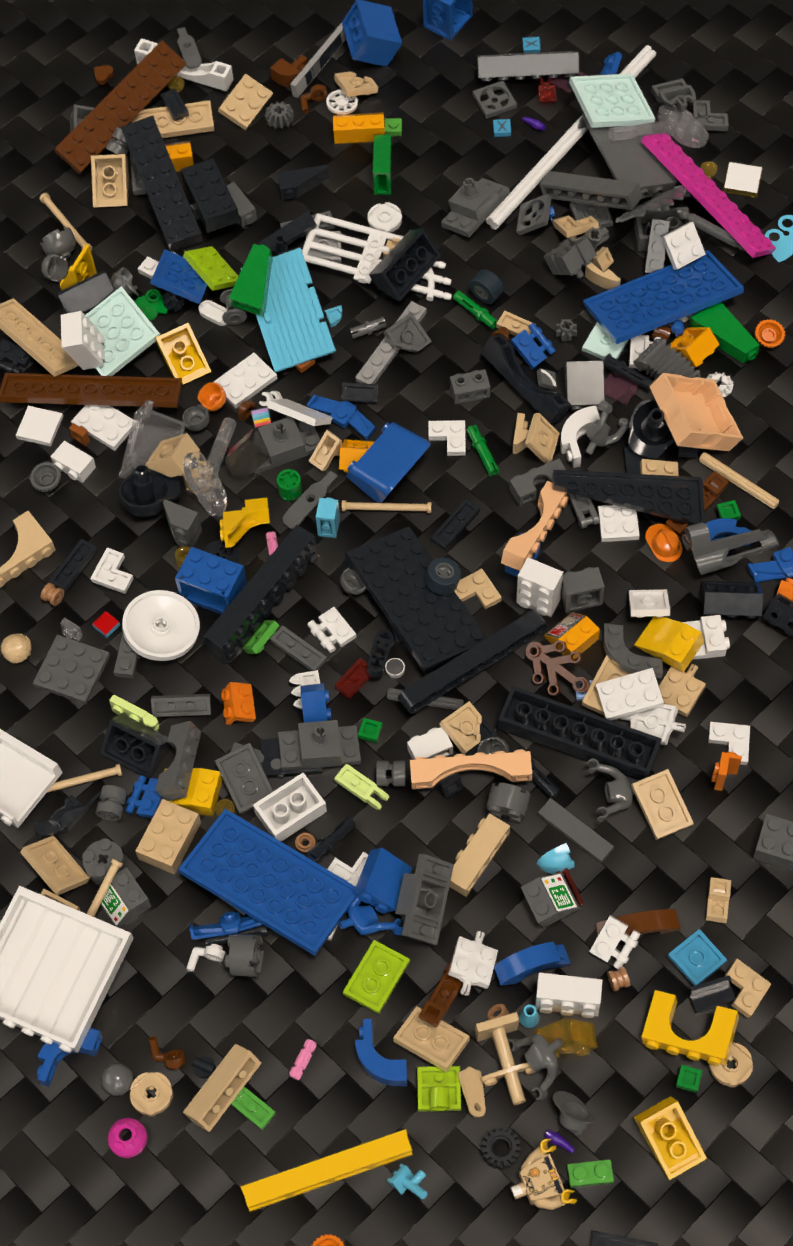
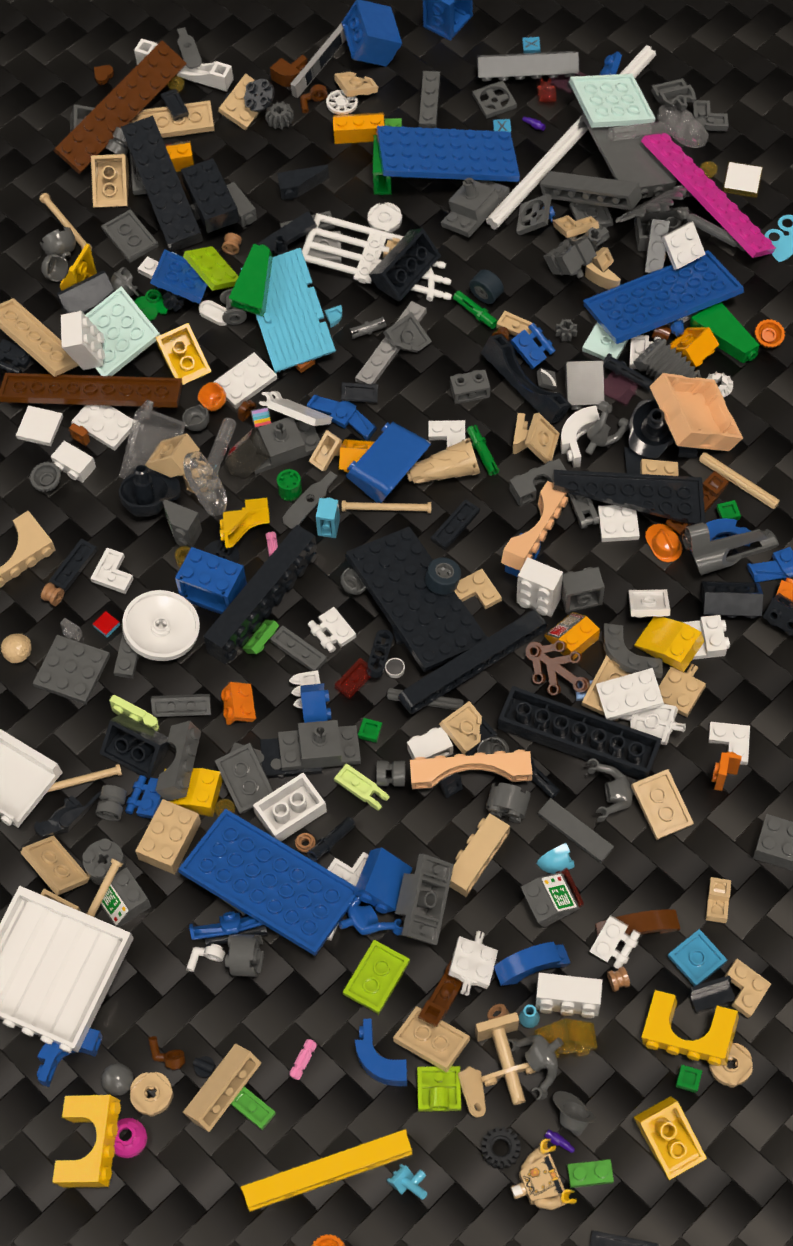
(94, 1168): none -> yellow arch
(129, 236): none -> dark grey tile
(231, 243): none -> medium nougat wheel
(264, 92): none -> black plate
(429, 99): none -> dark grey arch
(447, 153): none -> blue plate
(452, 462): none -> tan cone

